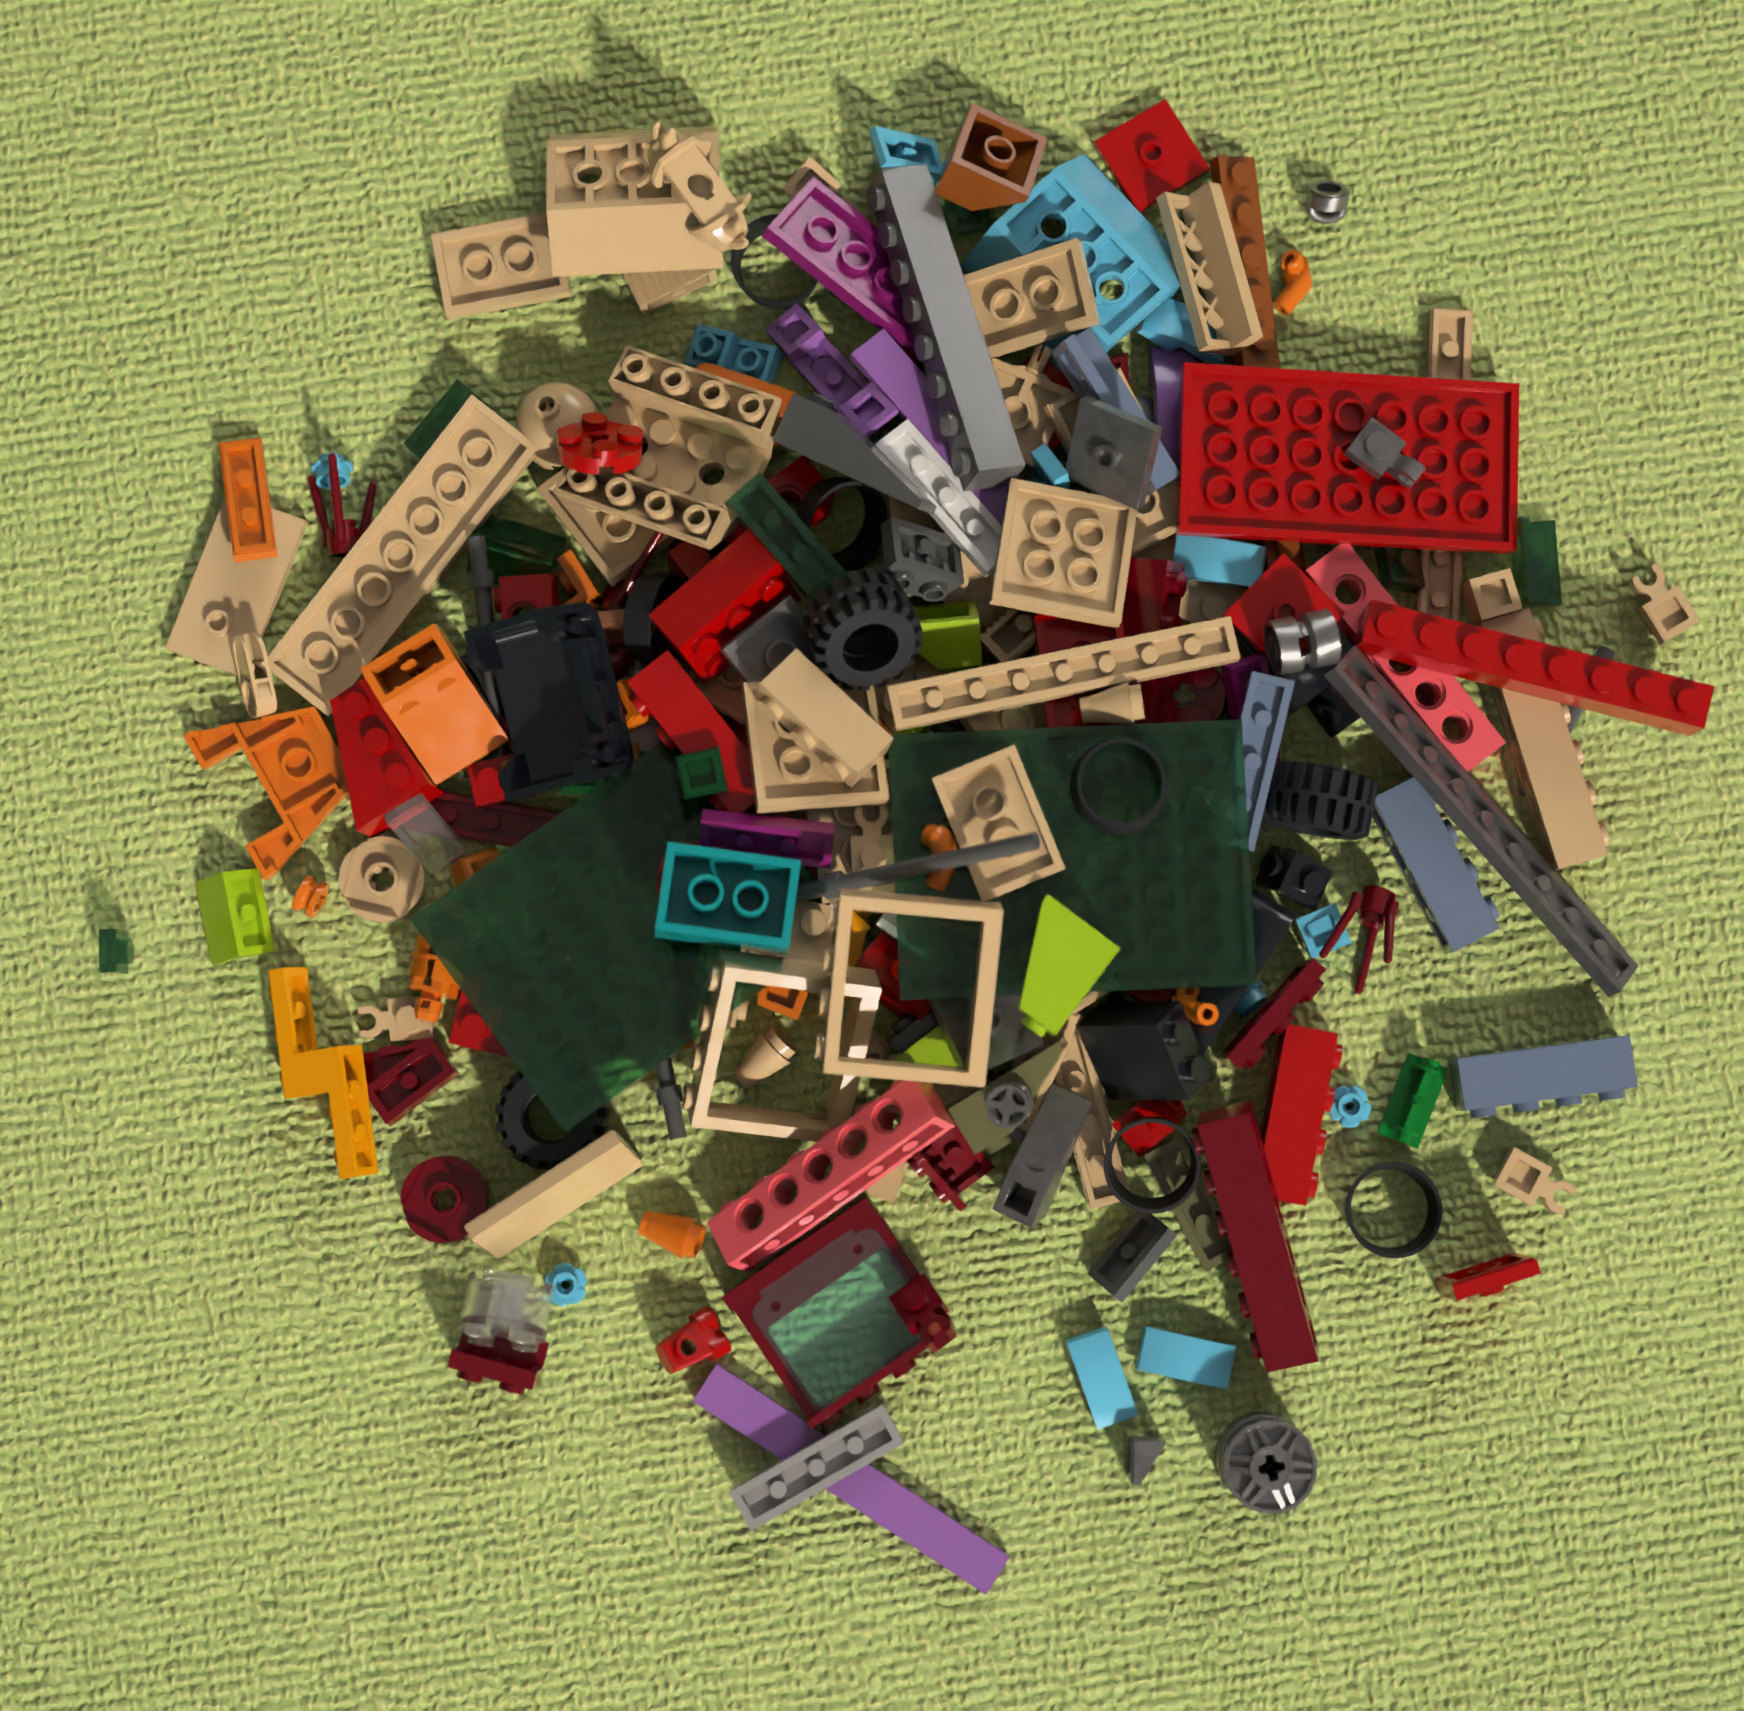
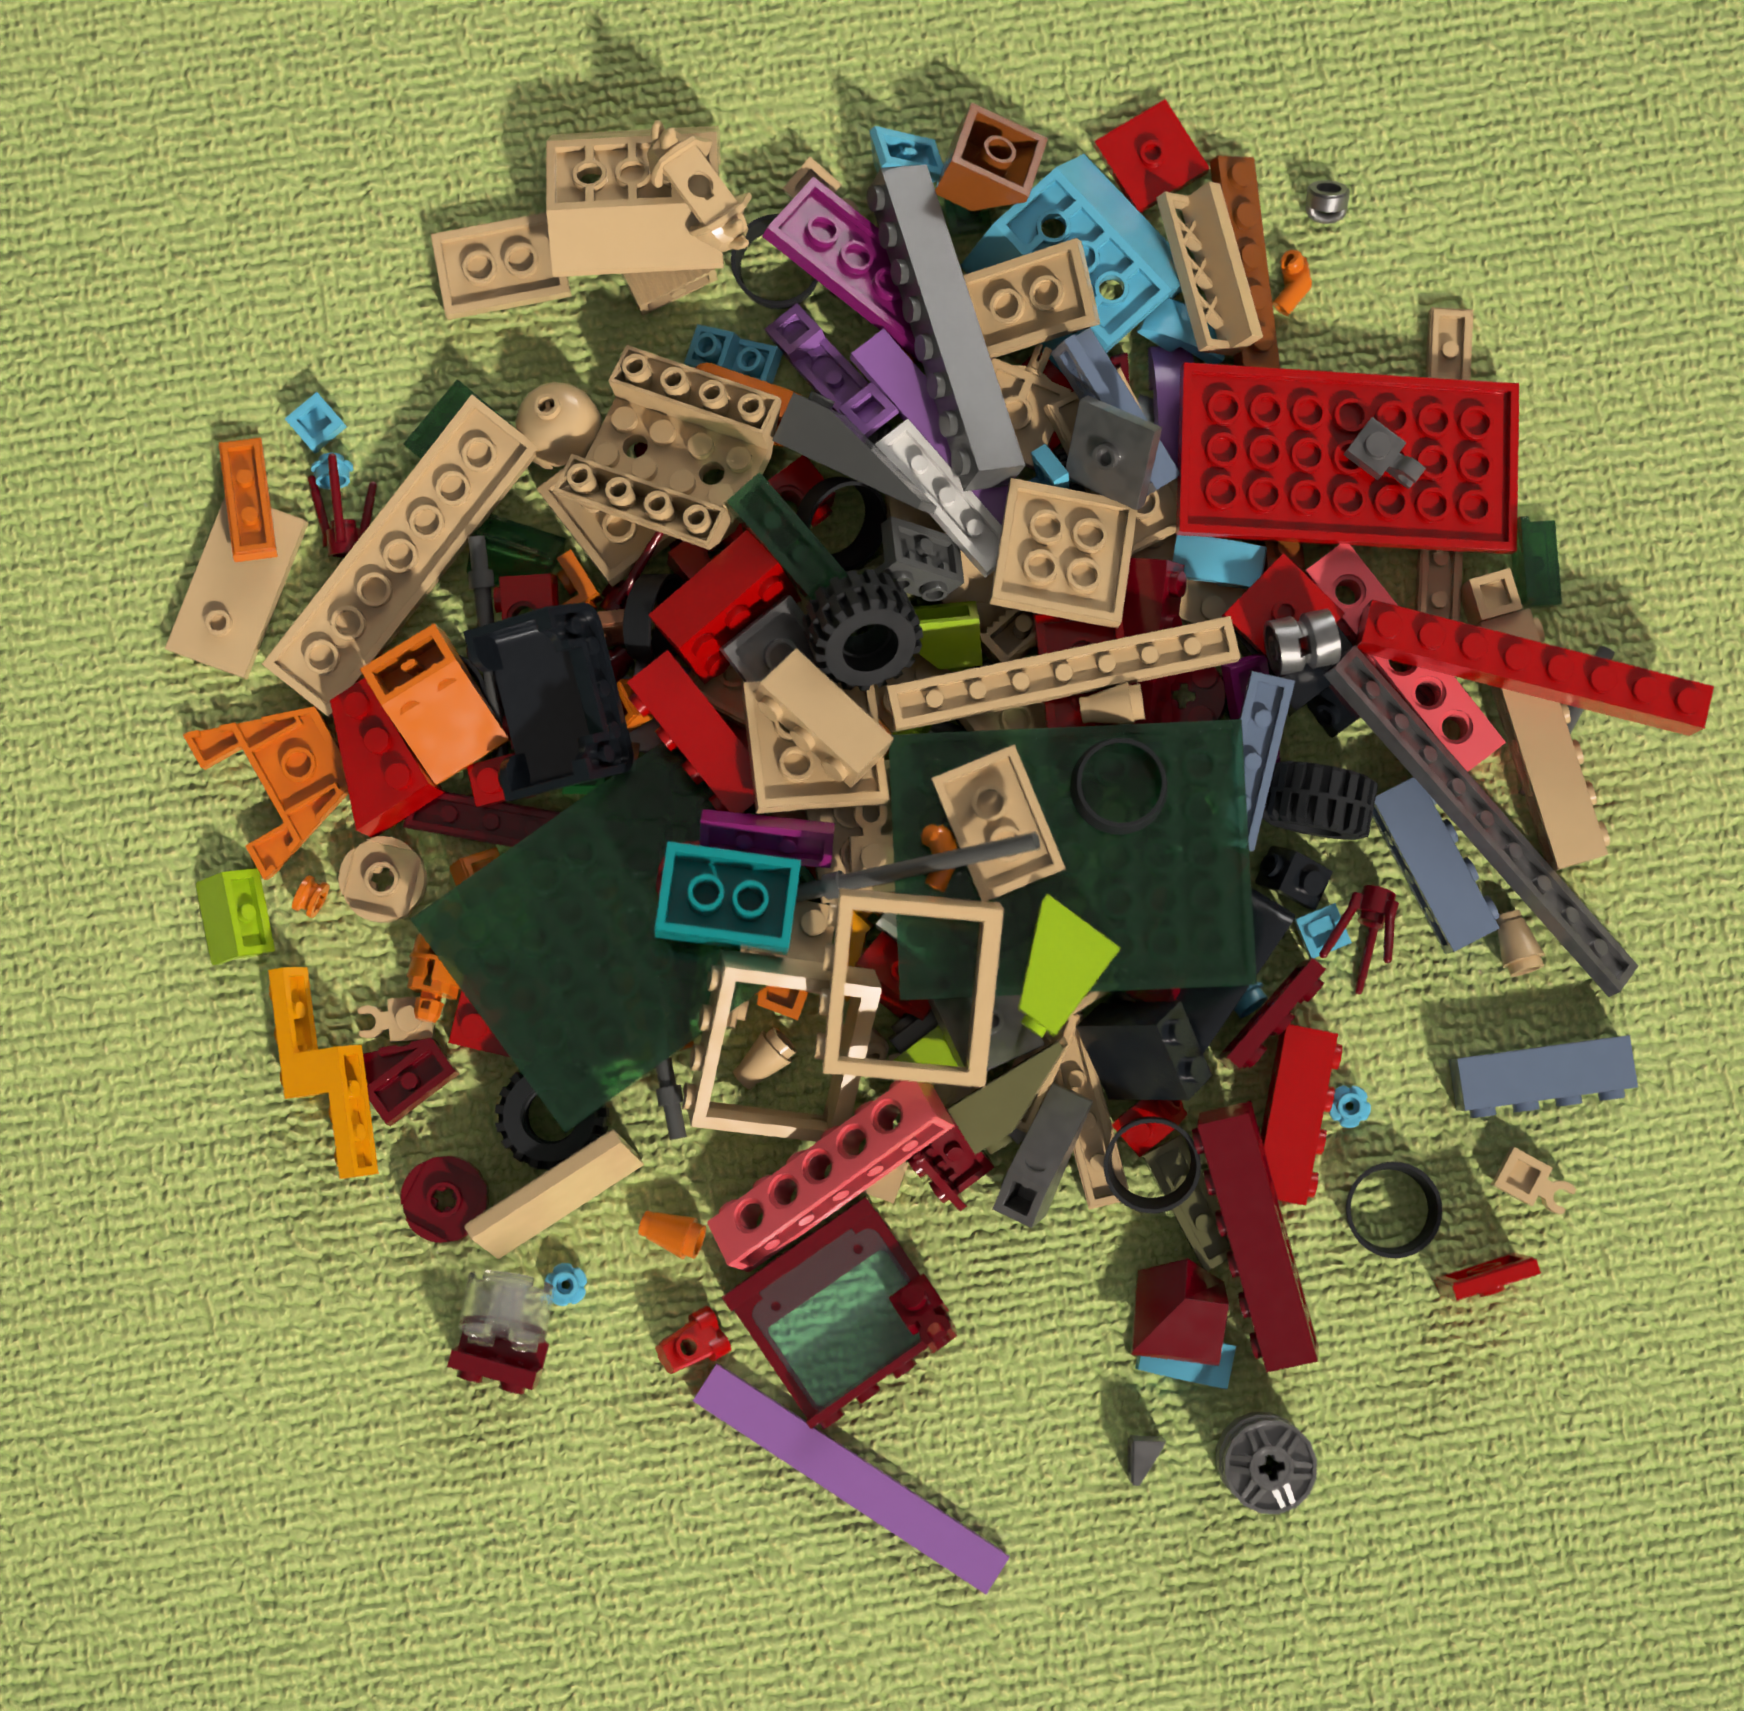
(115, 951): clear green plate -> none
(254, 674): tan piece -> none
(315, 422): none -> medium azure plate
(426, 834): clear tile -> none
(599, 444): red plate -> none
(702, 773): dark green tile -> none
(816, 1466): light grey plate -> none
(1007, 1112): flat silver wheel -> none
(1101, 1377): medium azure slope -> none
(1132, 1255): dark grey plate -> none
(1179, 1313): none -> dark red slope
(1196, 1011): orange arm -> none
(1400, 569): plate -> none
(1412, 1100): green hinge -> none
(1518, 945): none -> tan cone
(1665, 611): tan plate -> none

